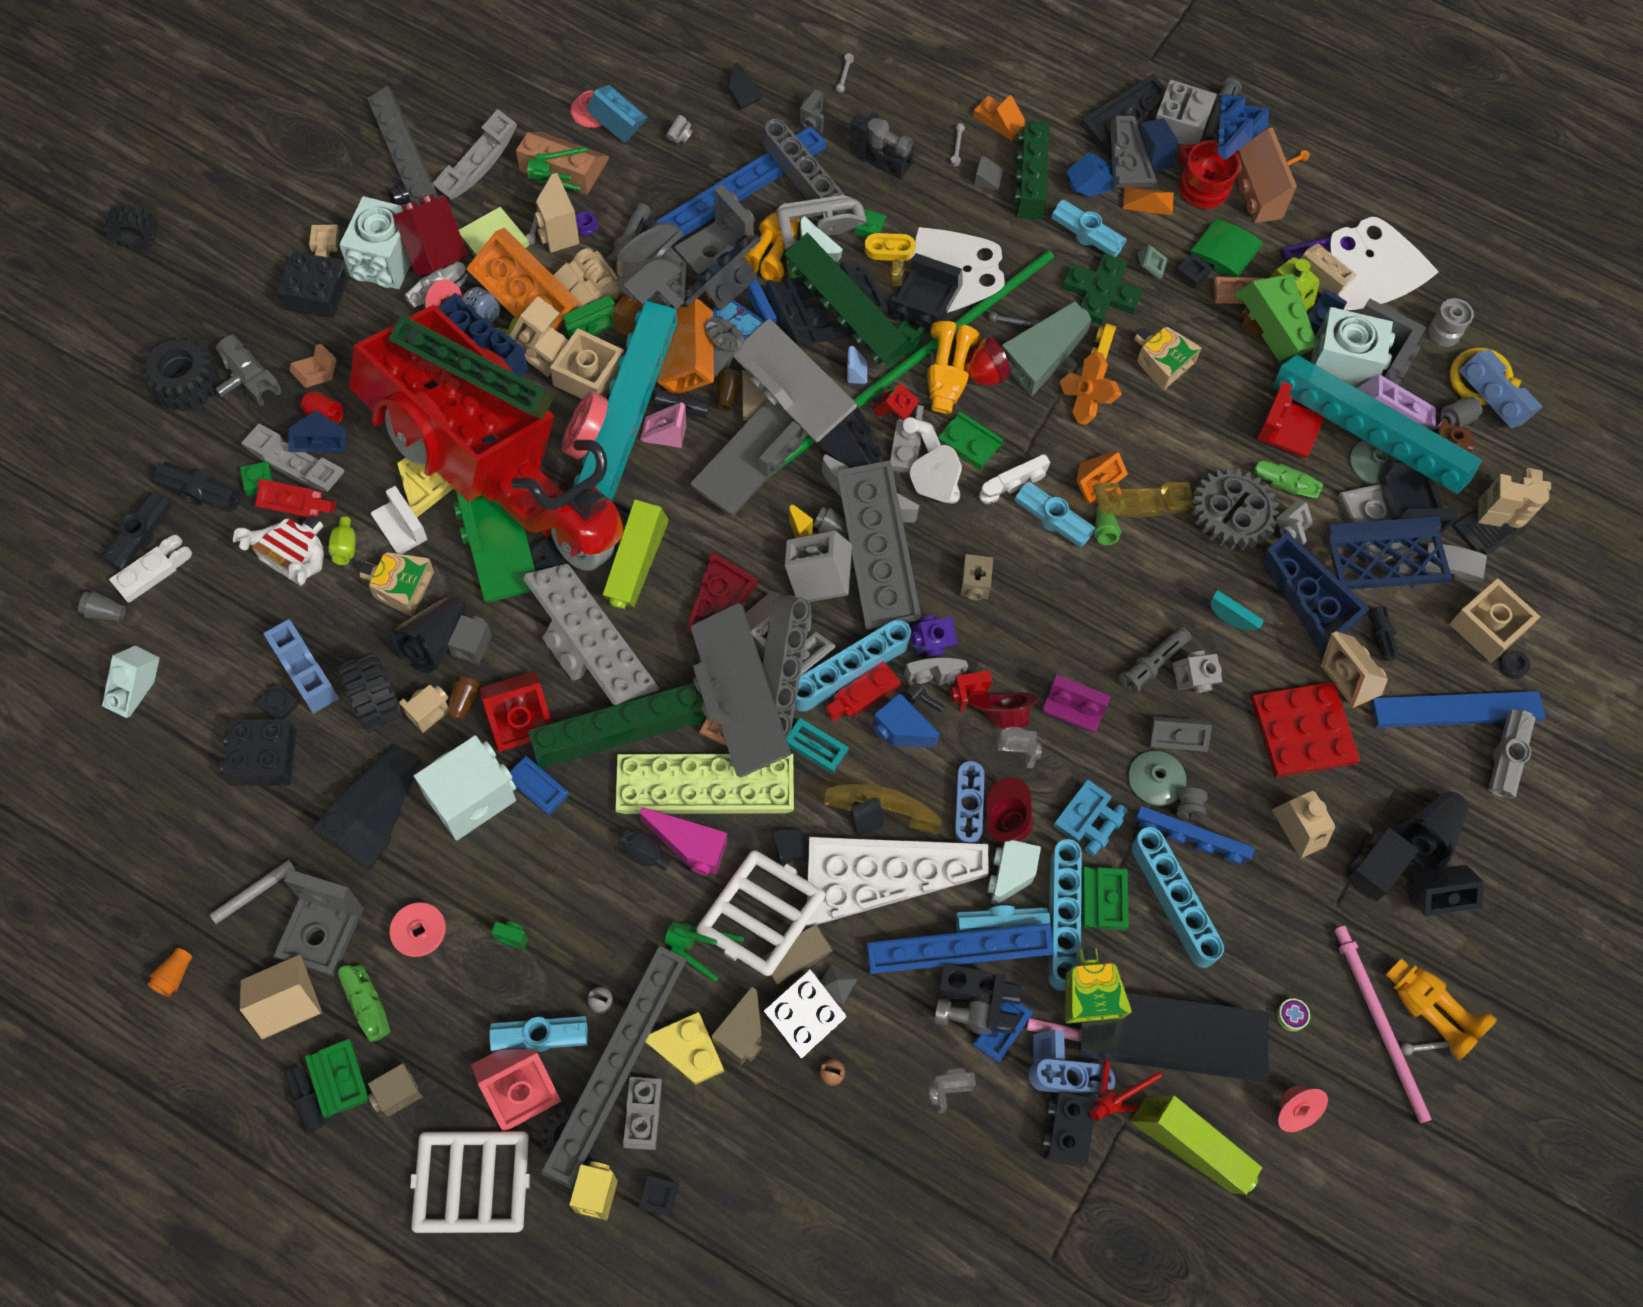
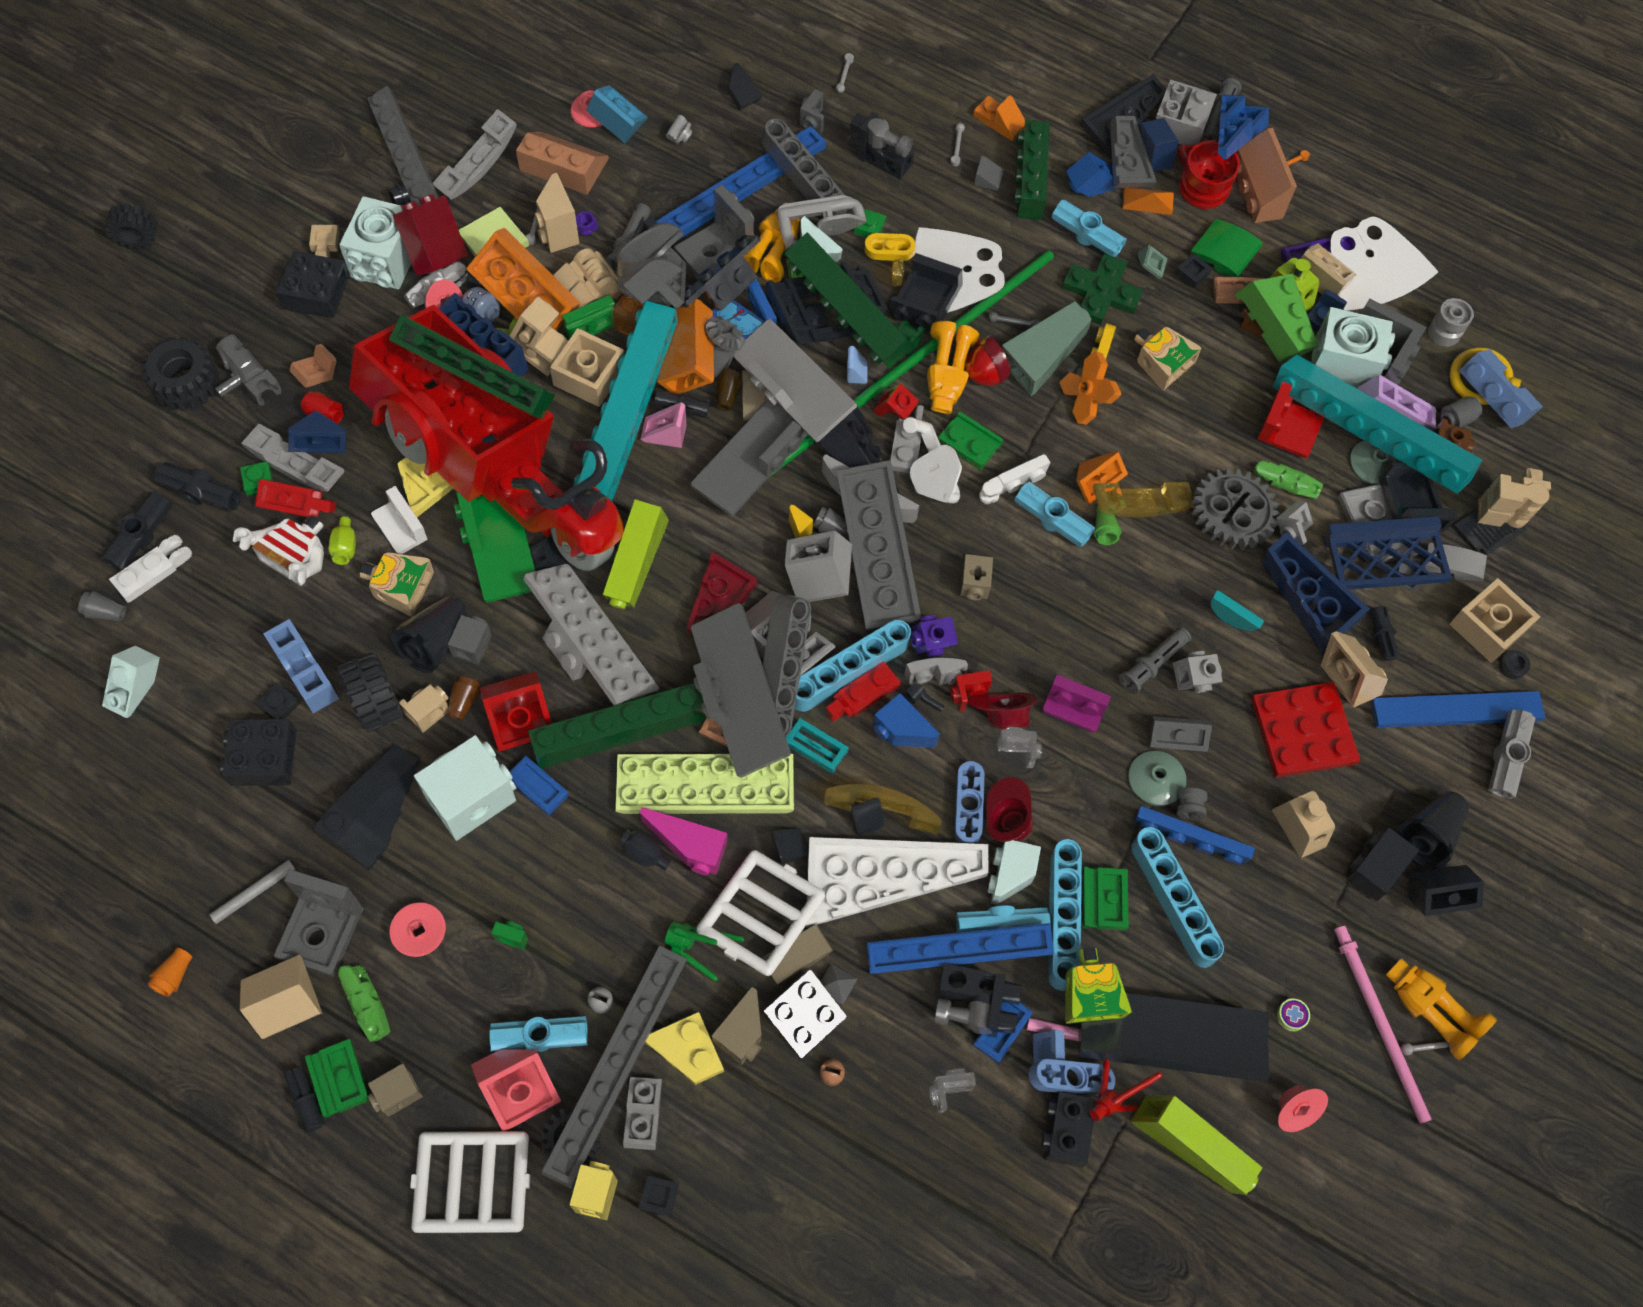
(540, 170): green plant -> none
(584, 422): coral wheel -> none
(1083, 811): dark azure plate -> none

